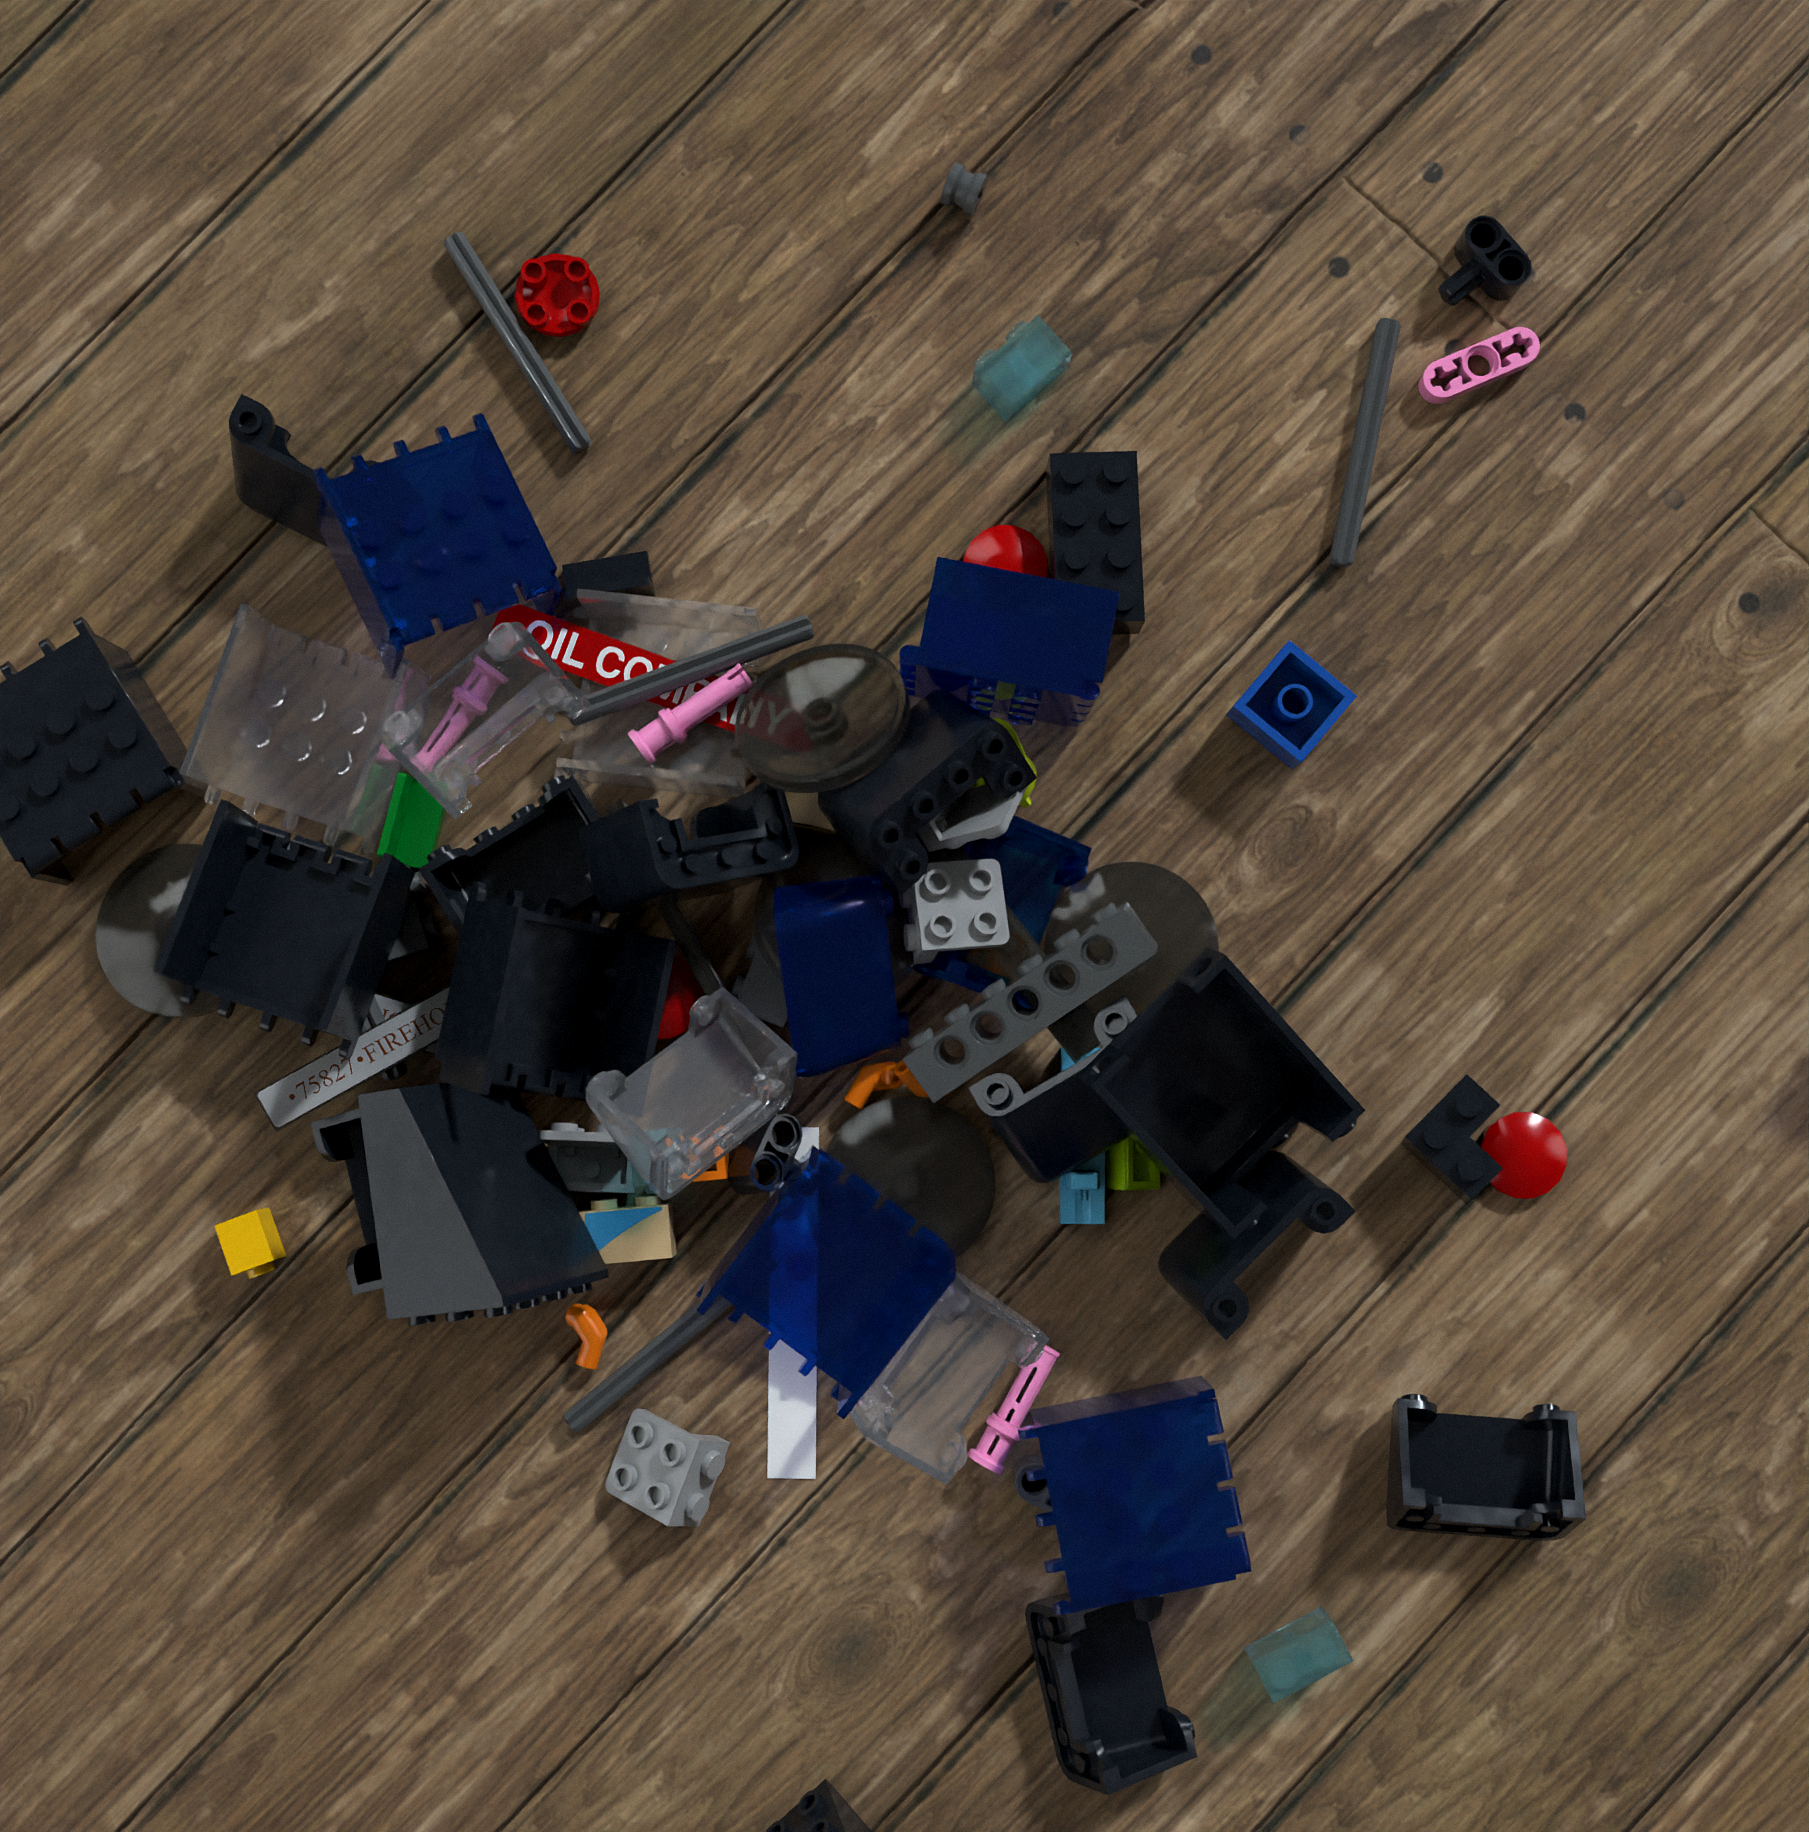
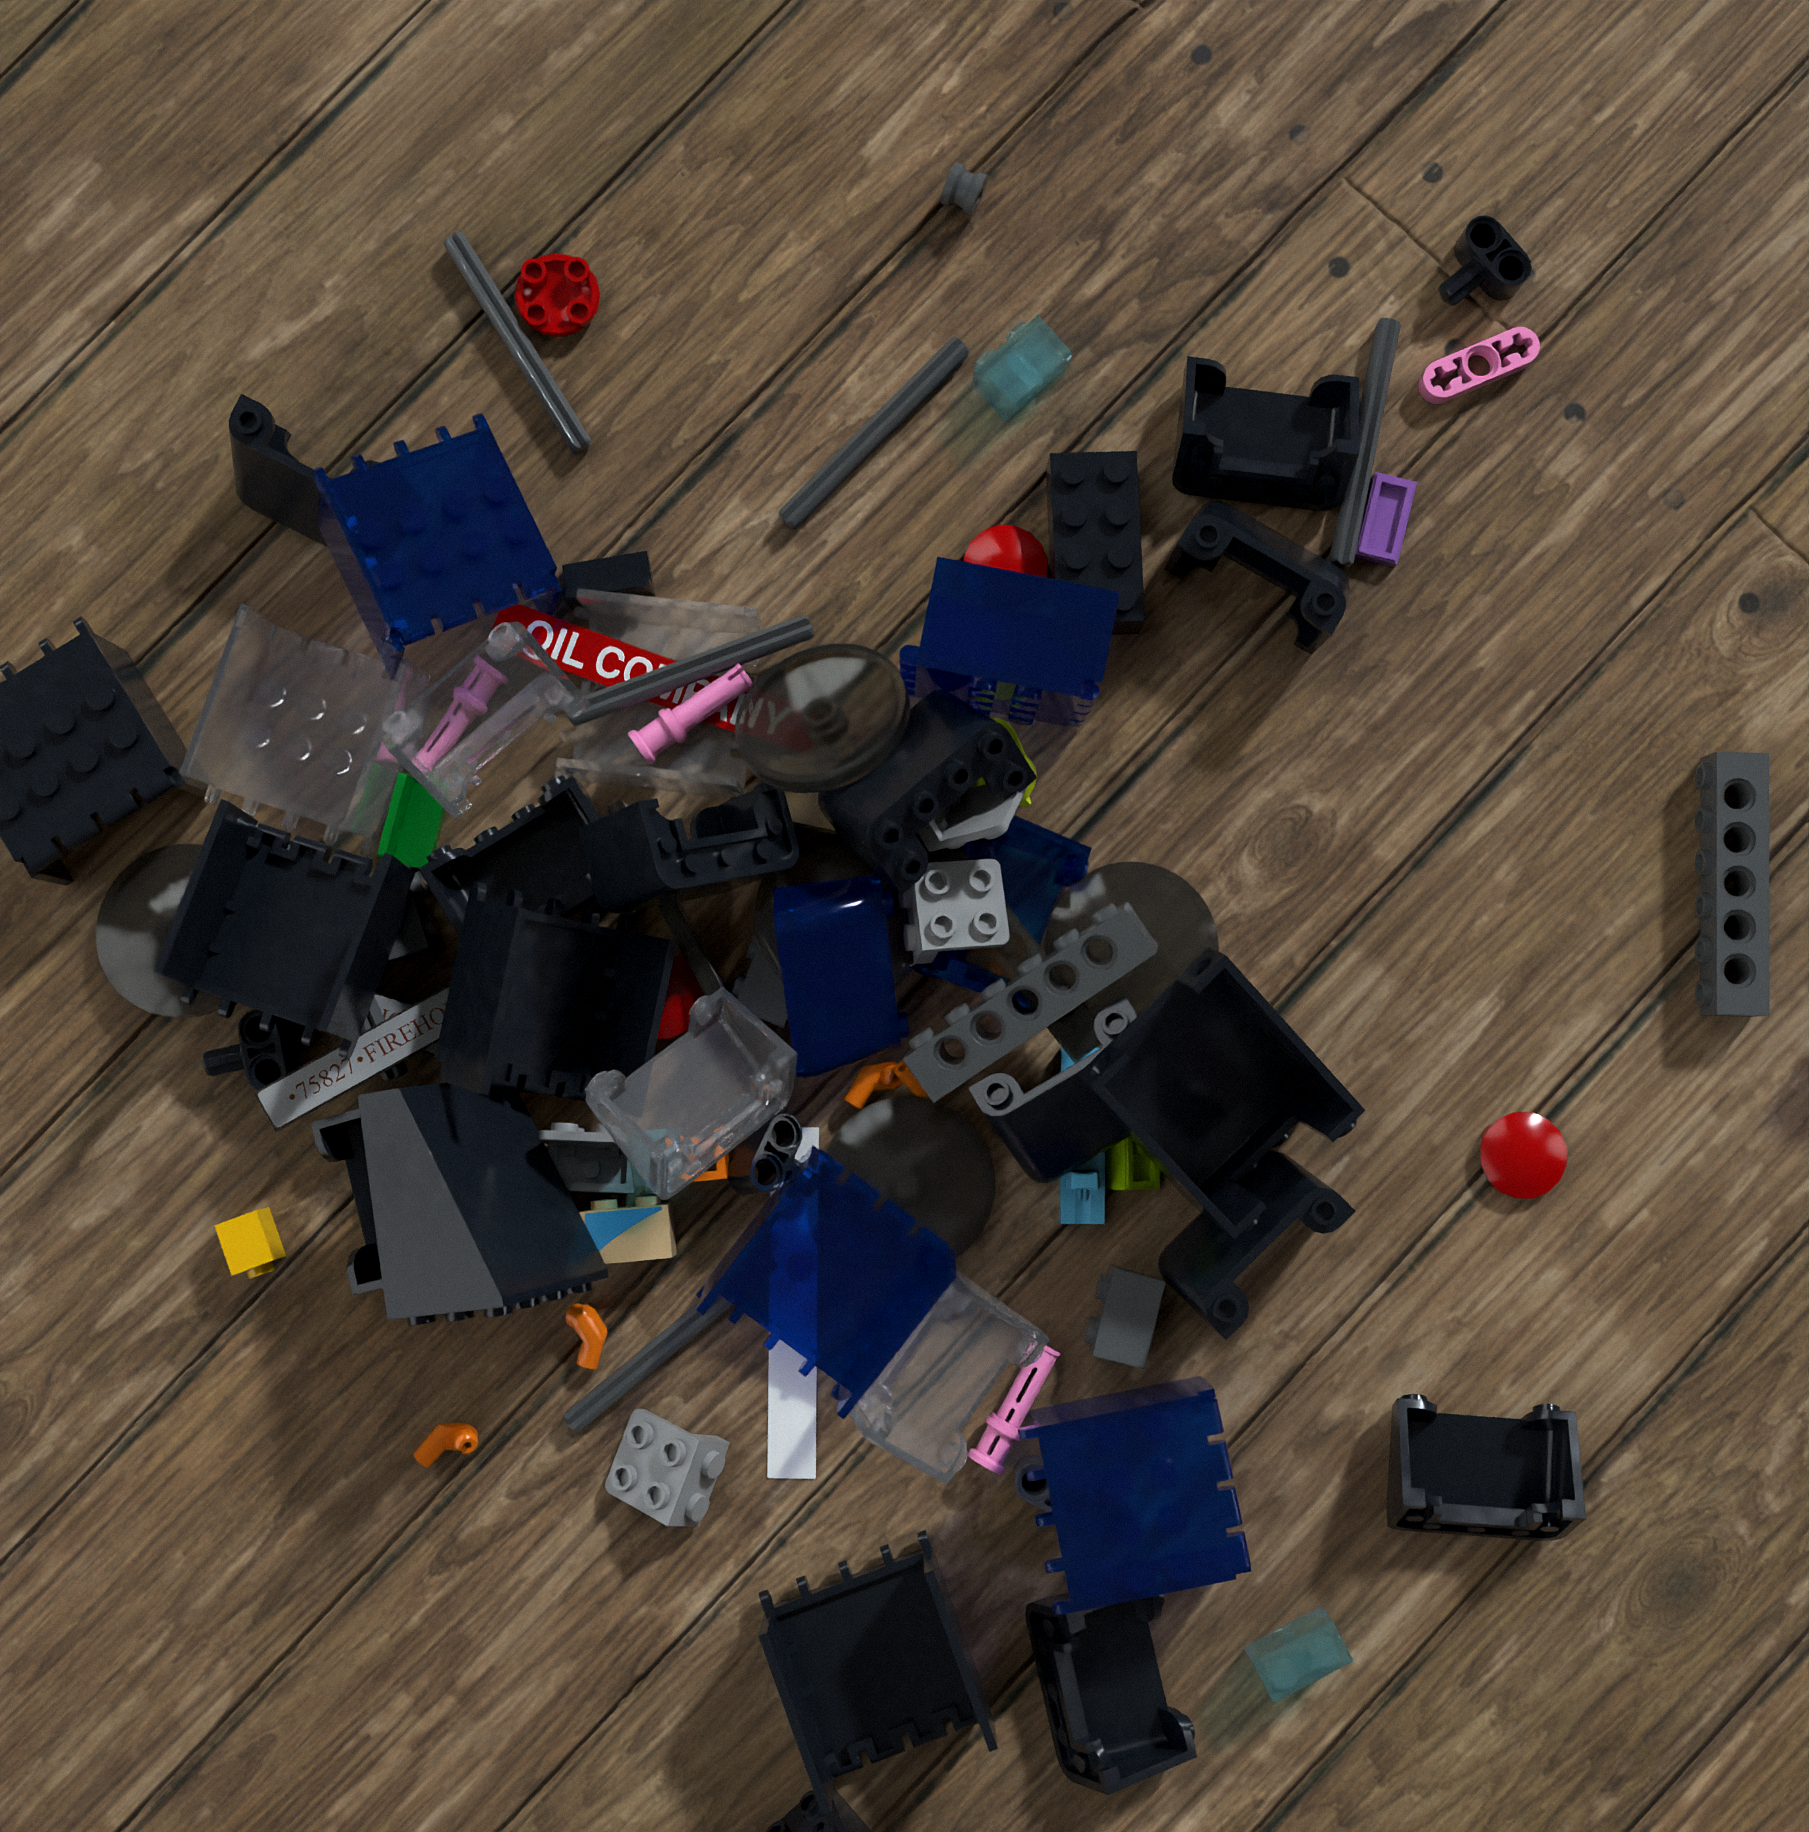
(254, 1053): none -> black beam
(446, 1437): none -> orange arm
(871, 1665): none -> black windscreen
(873, 433): none -> dark grey axle
(1124, 1316): none -> dark grey brick
(1264, 442): none -> black windscreen
(1291, 705): blue brick -> none
(1317, 584): none -> black windscreen
(1385, 519): none -> medium lavender tile
(1445, 1142): black brick -> none
(1748, 865): none -> dark grey brick

